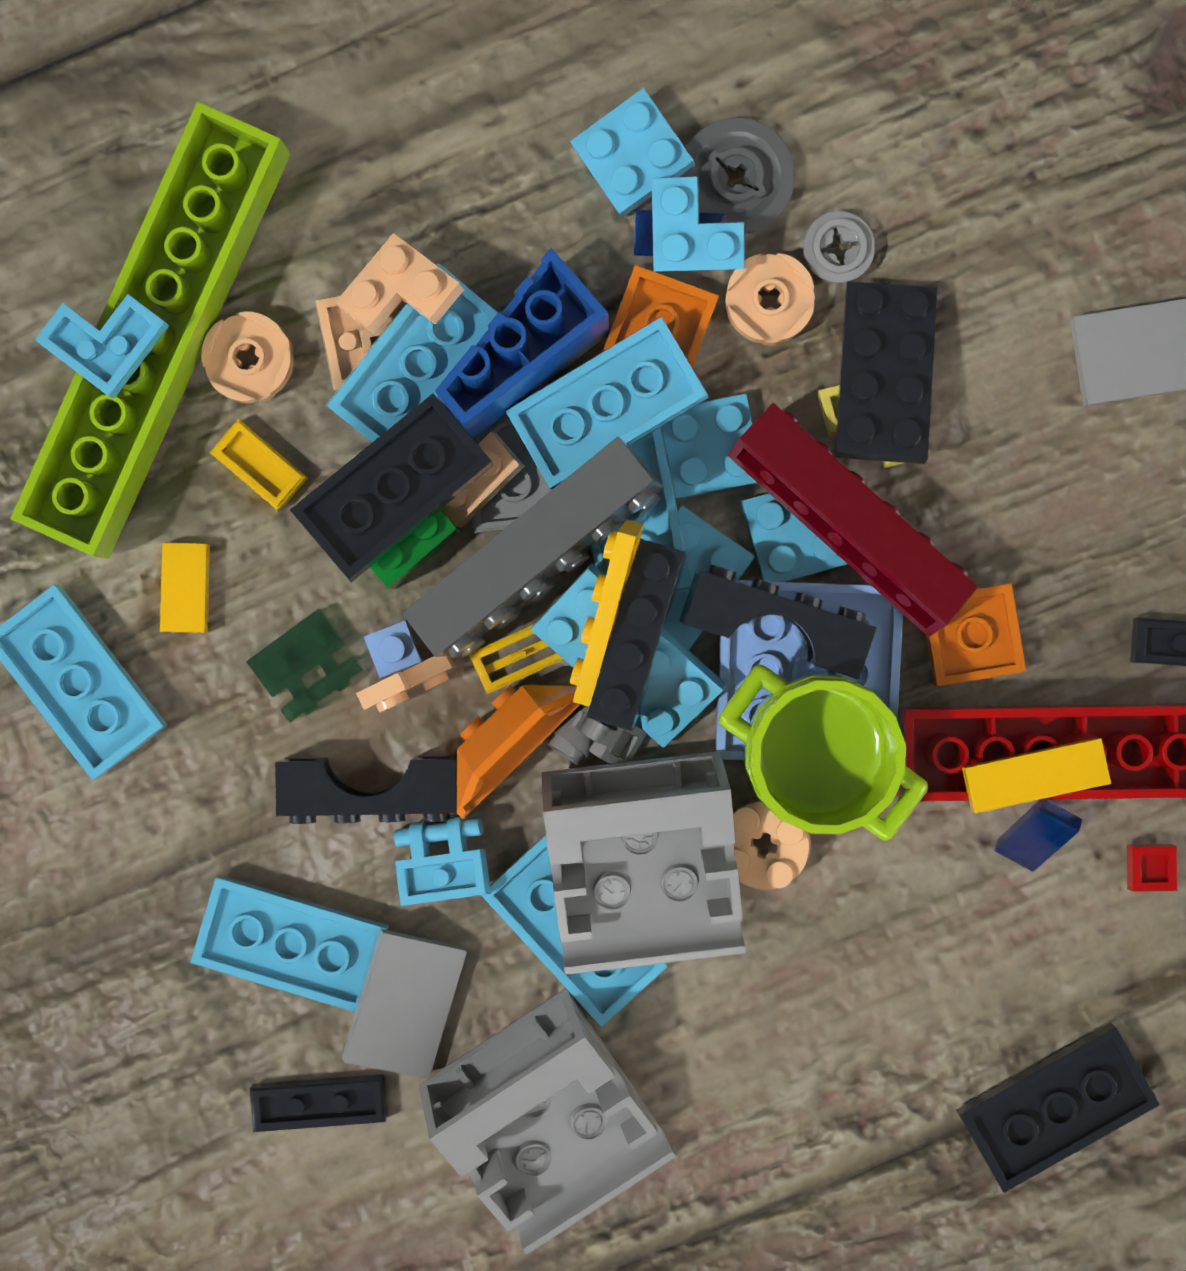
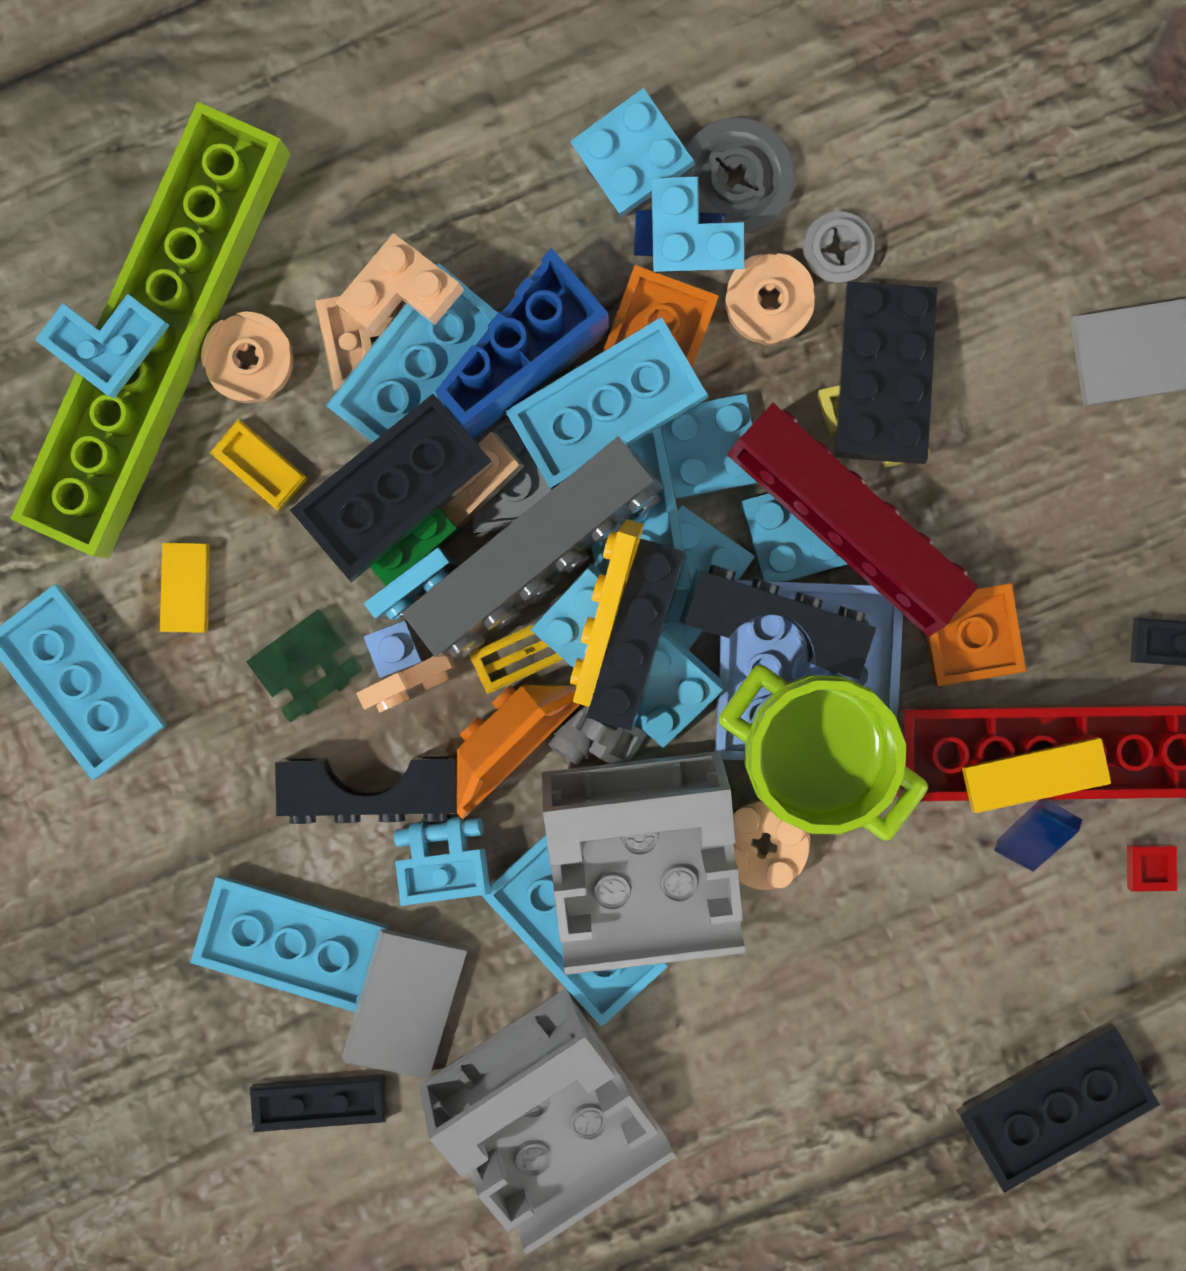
(401, 592): none -> medium azure plate

